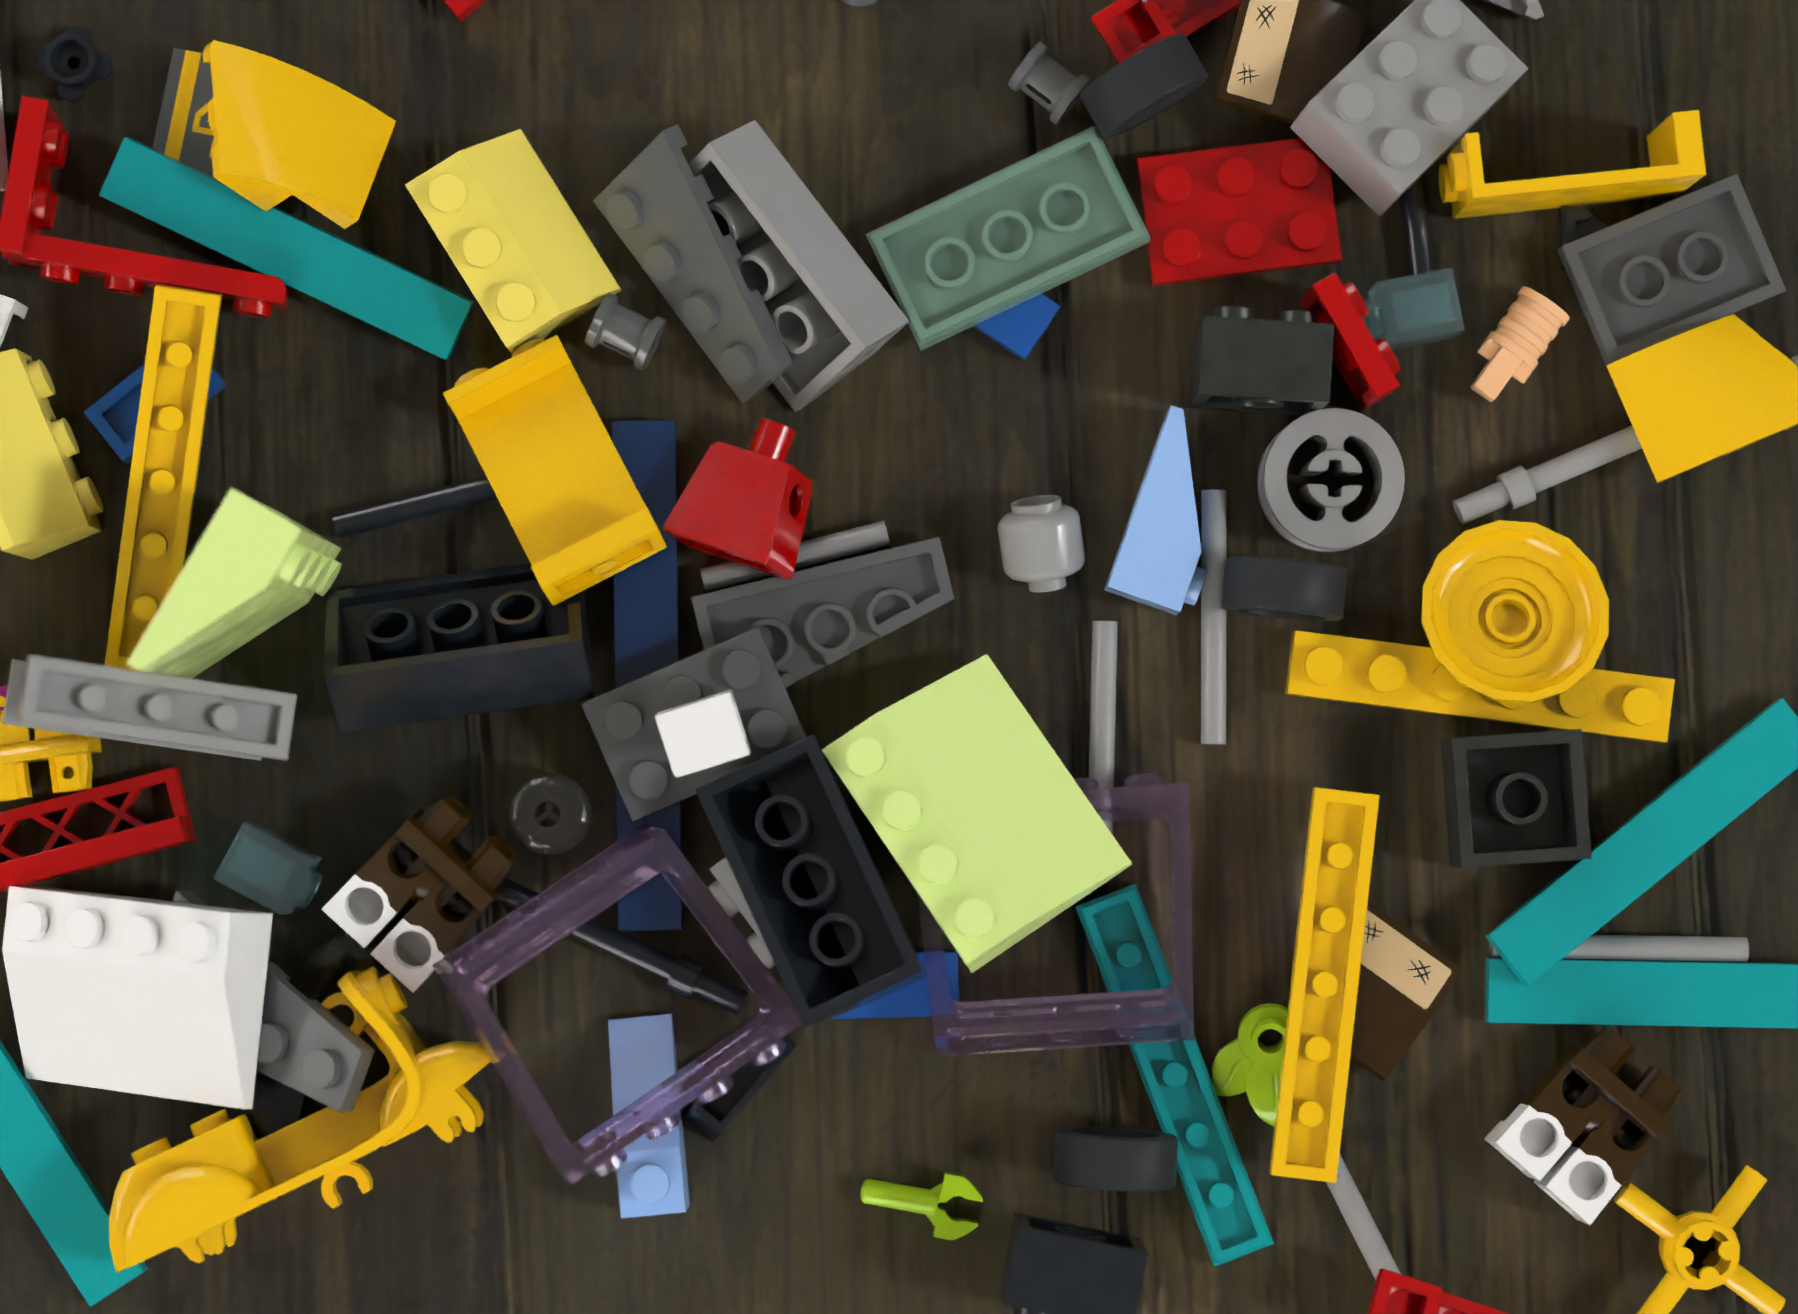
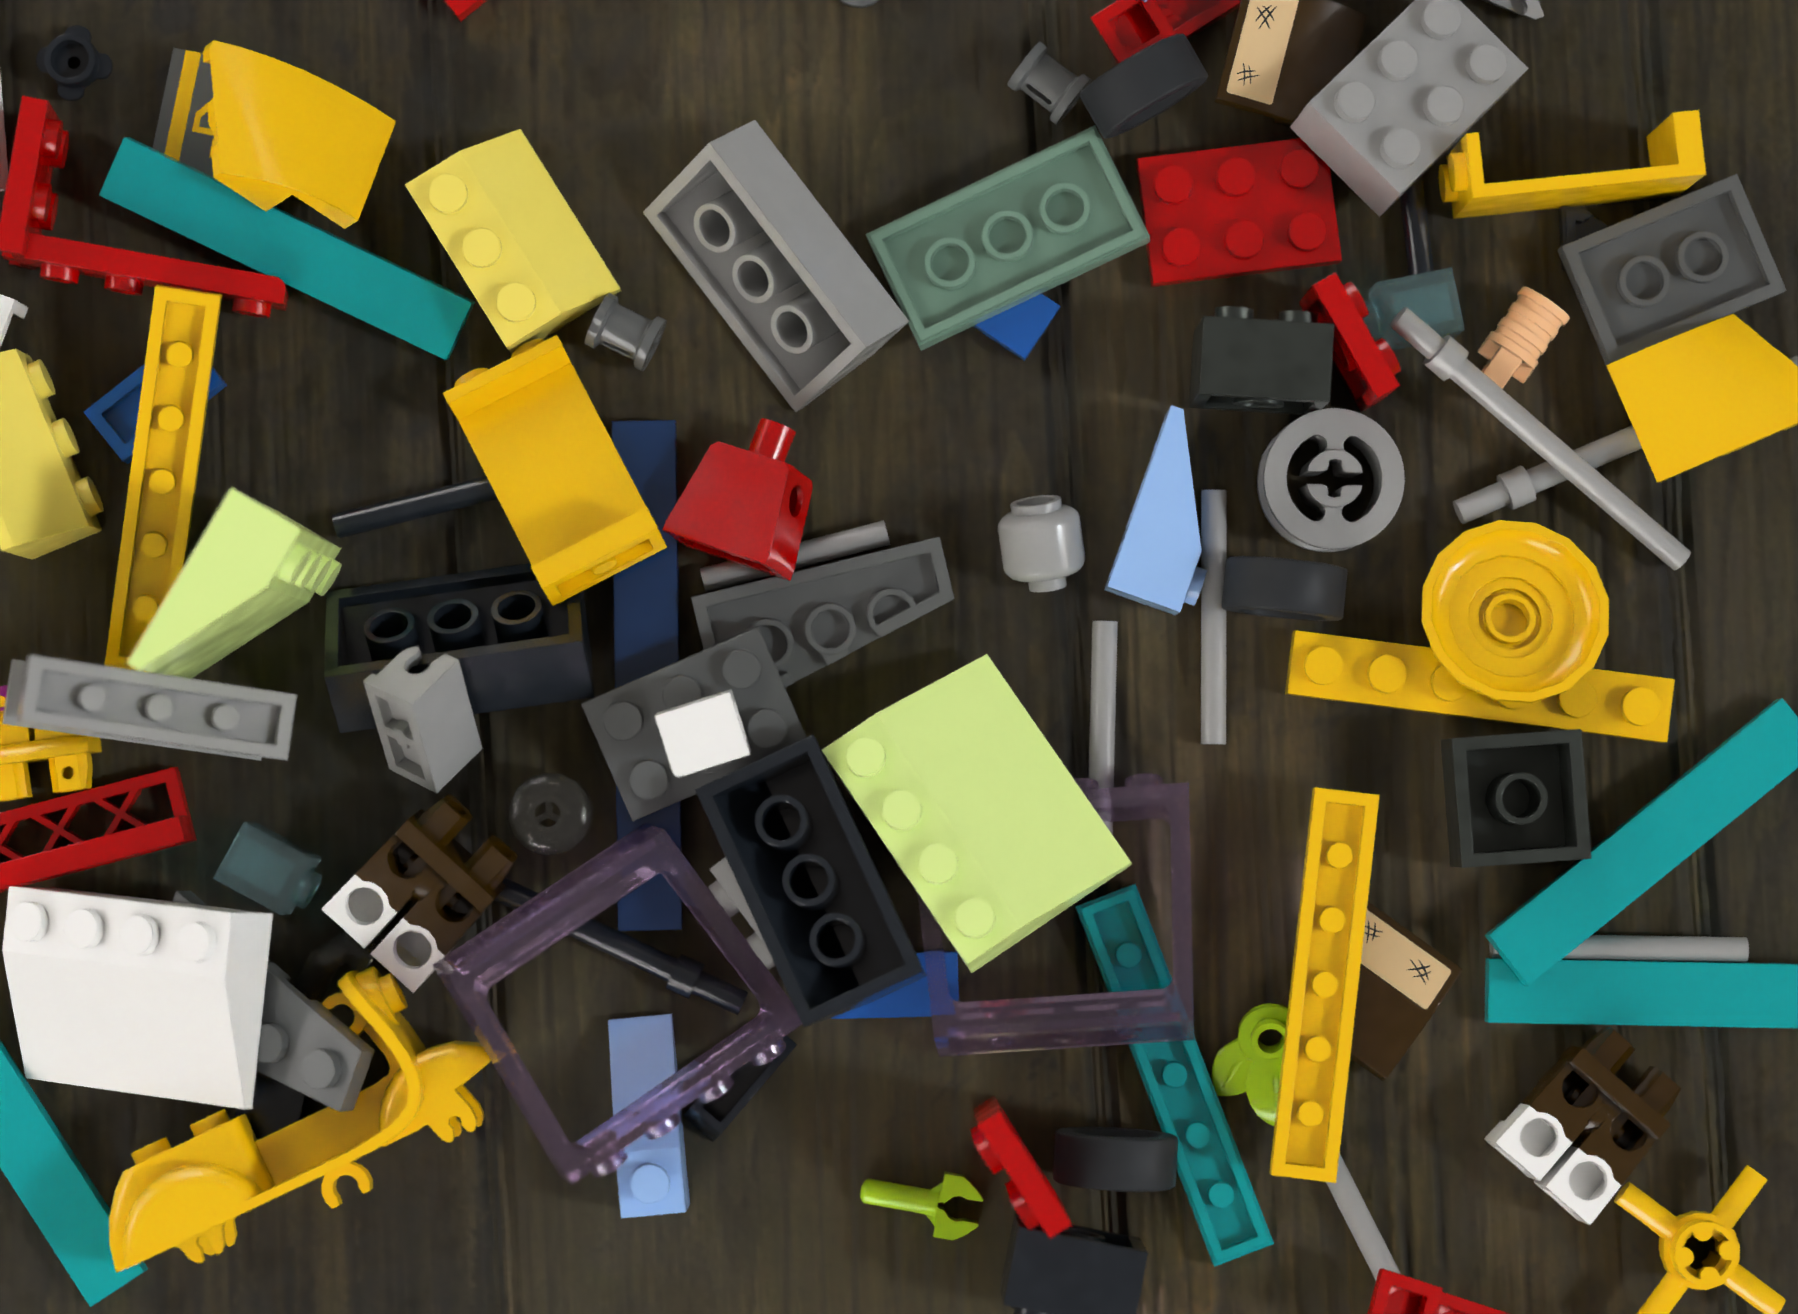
(423, 718): none -> light grey hinge
(675, 239): dark grey wing -> none
(1029, 1187): none -> red plate
(1449, 360): none -> light grey bar

